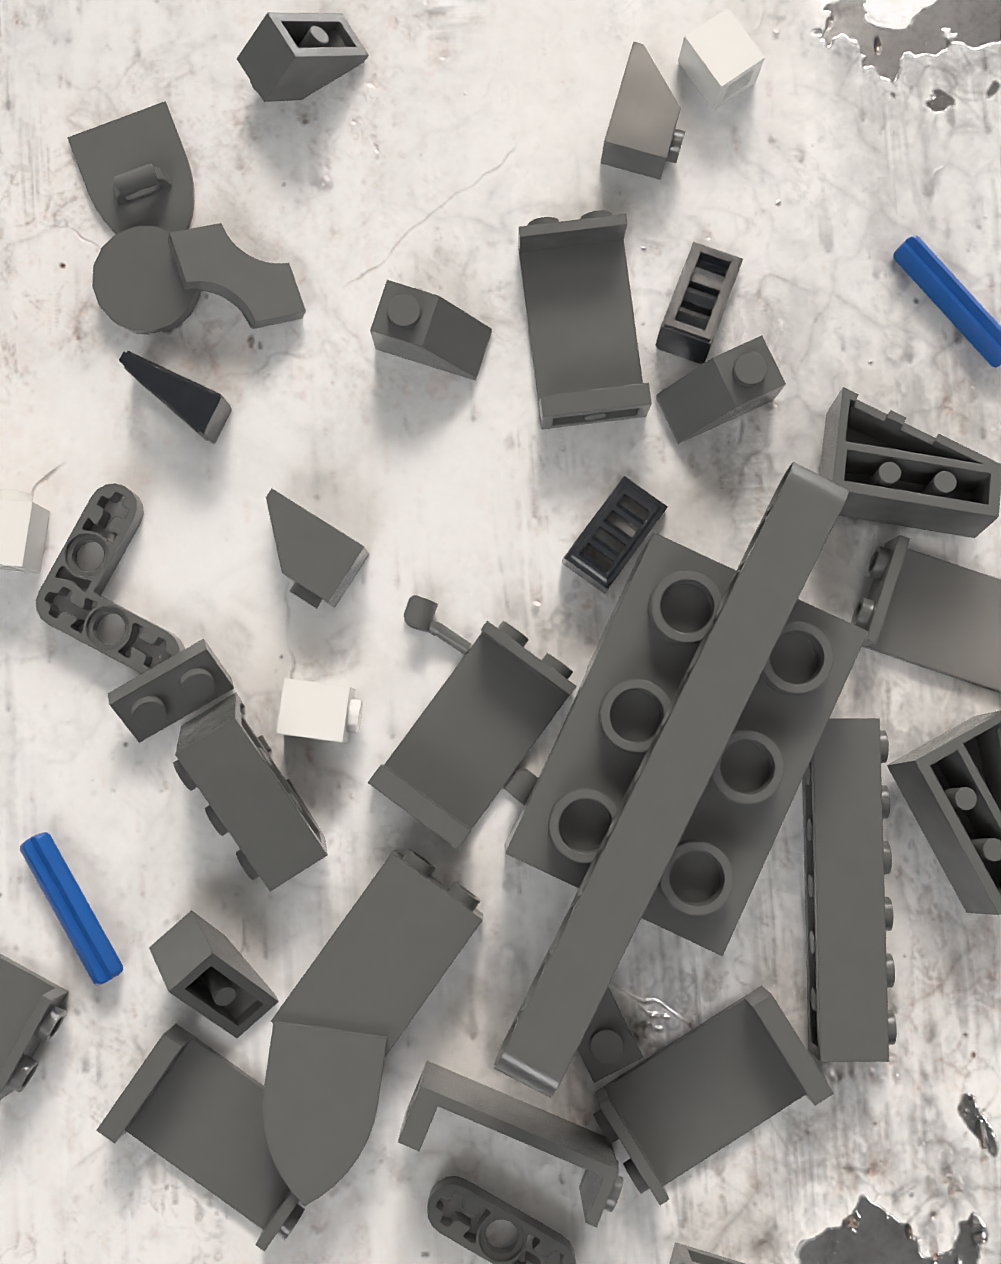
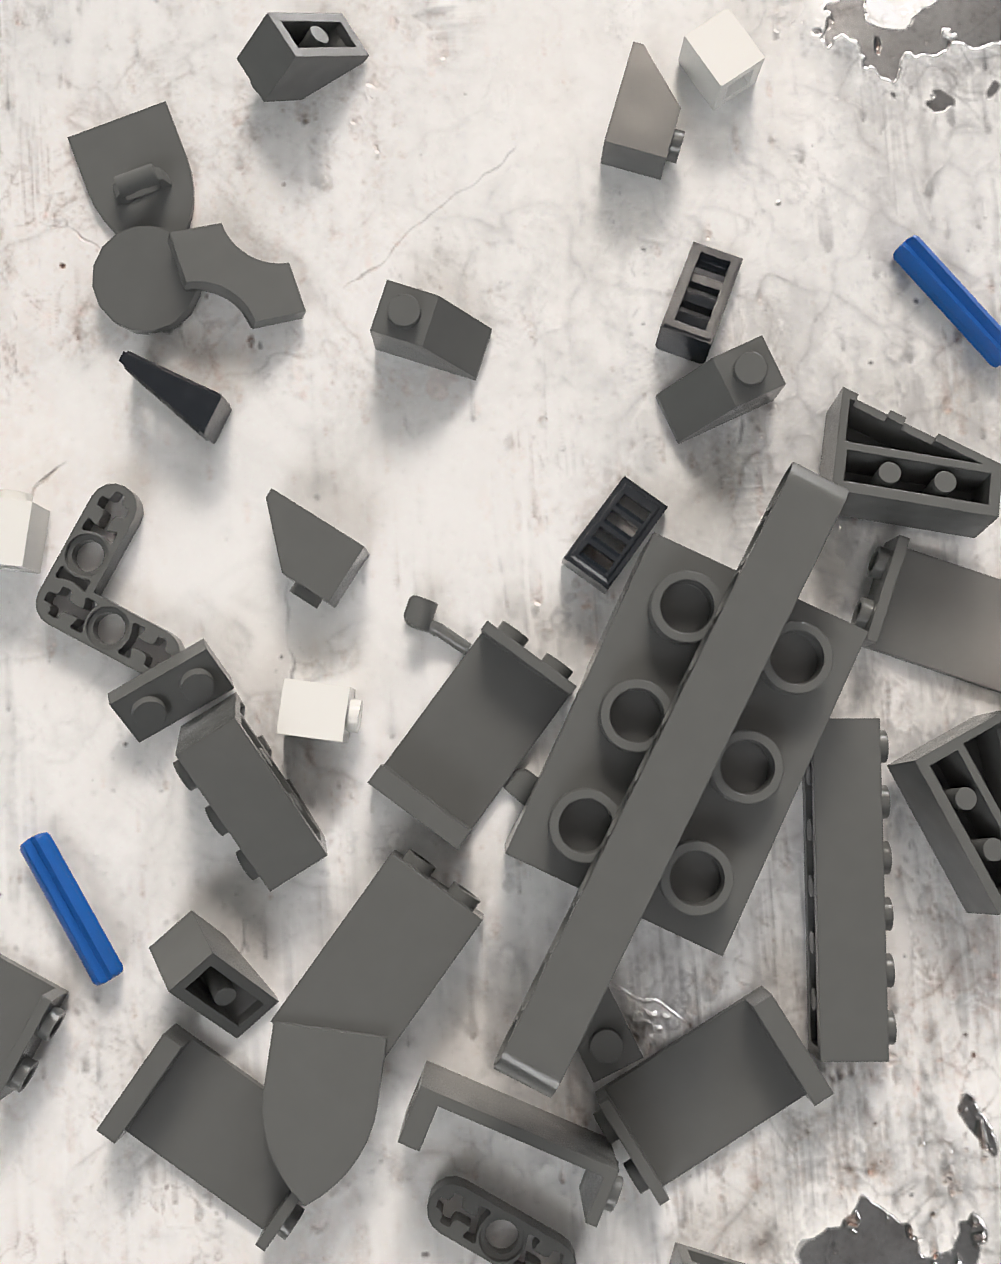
(581, 320): dark grey panel -> none

